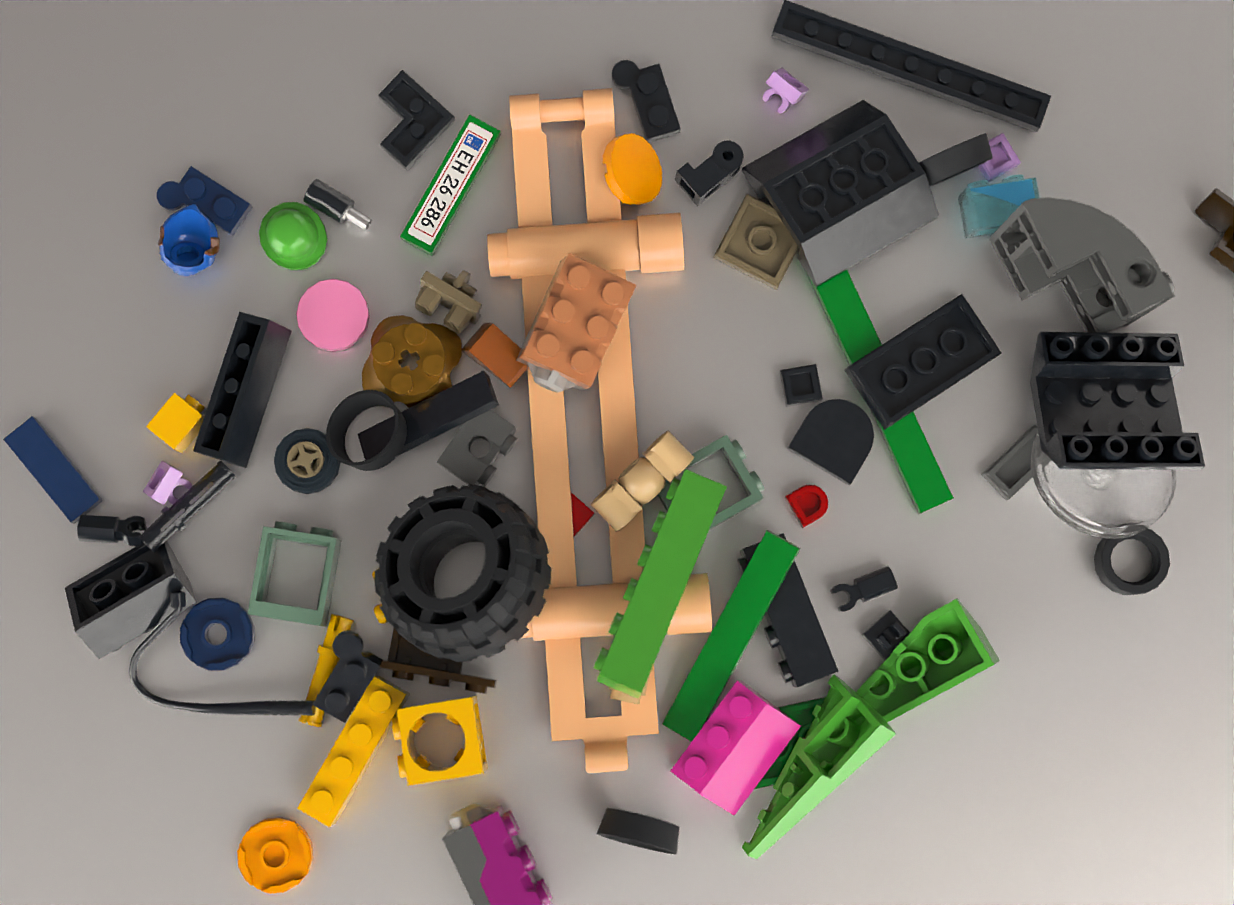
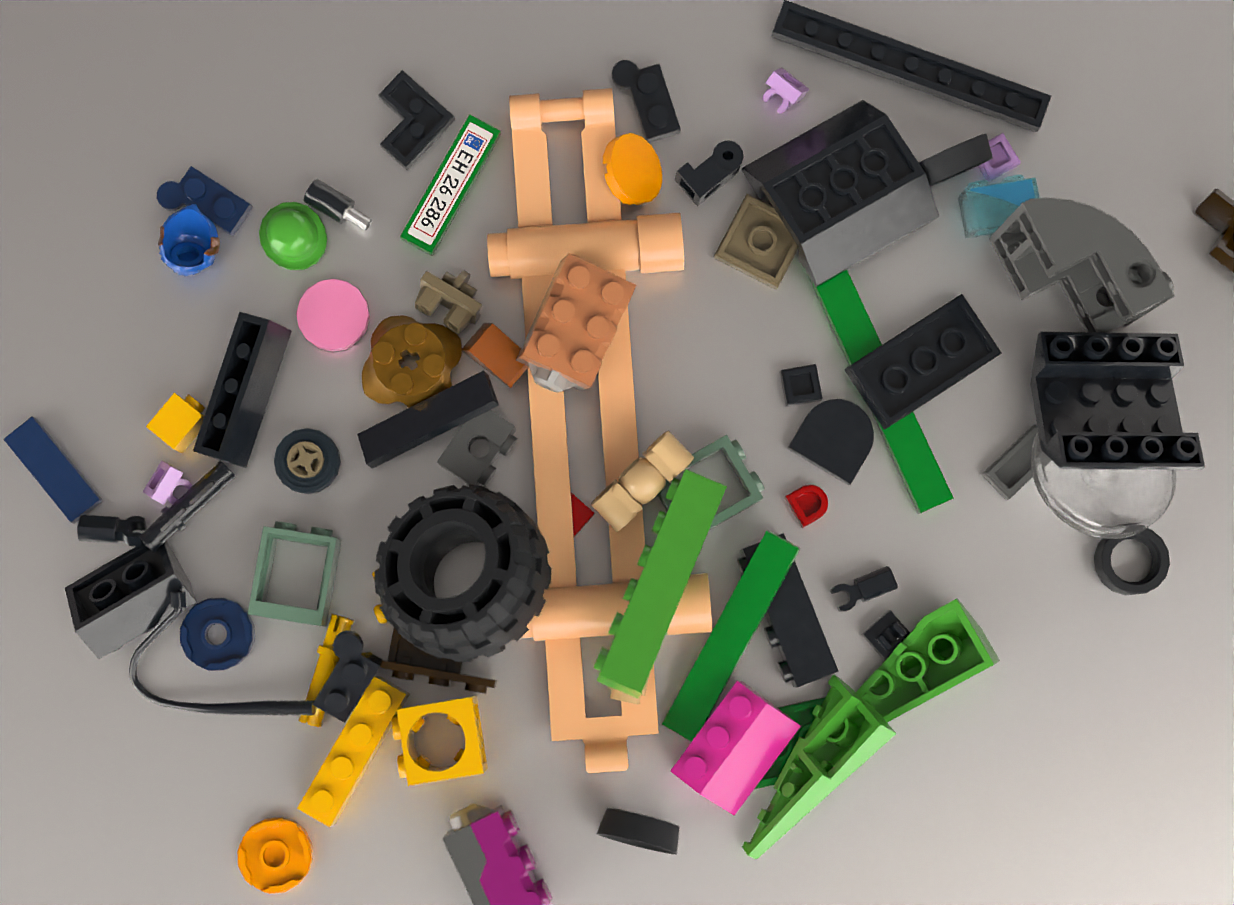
(347, 412): black tyre -> none

